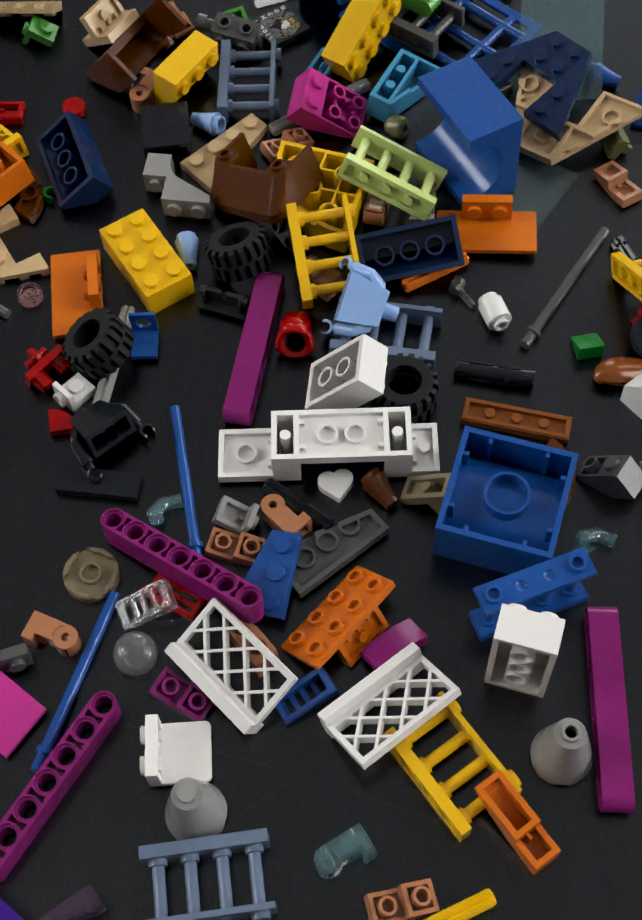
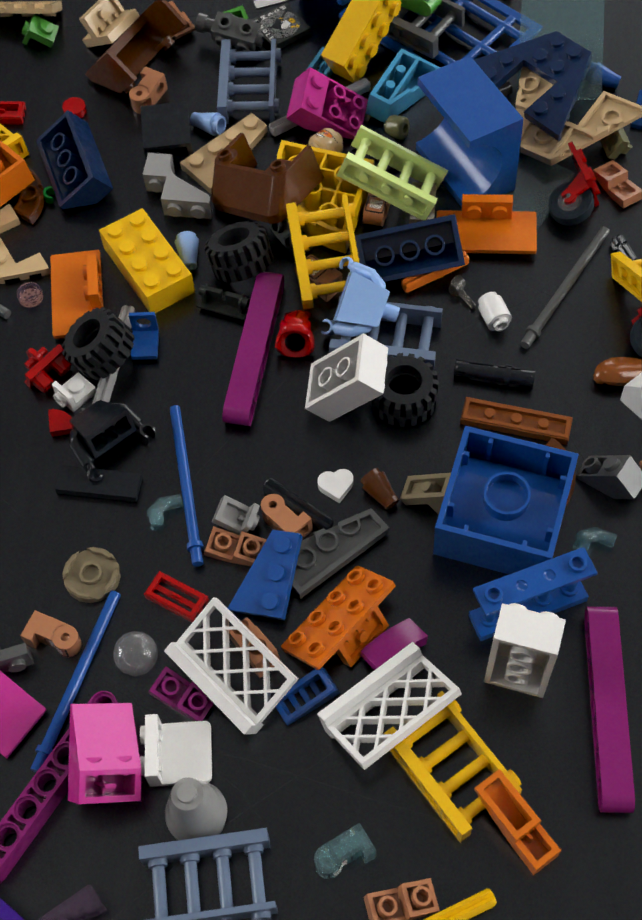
(103, 754): none -> dark pink slope
(168, 598): clear slope -> none
(182, 565): magenta beam -> none
(184, 67): yellow slope -> none
(296, 135): nougat slope -> none
(327, 139): none -> tan head
(329, 437): white bracket -> none
(562, 752): light grey cone -> none
(575, 199): none -> plate
(588, 346): green slope -> none

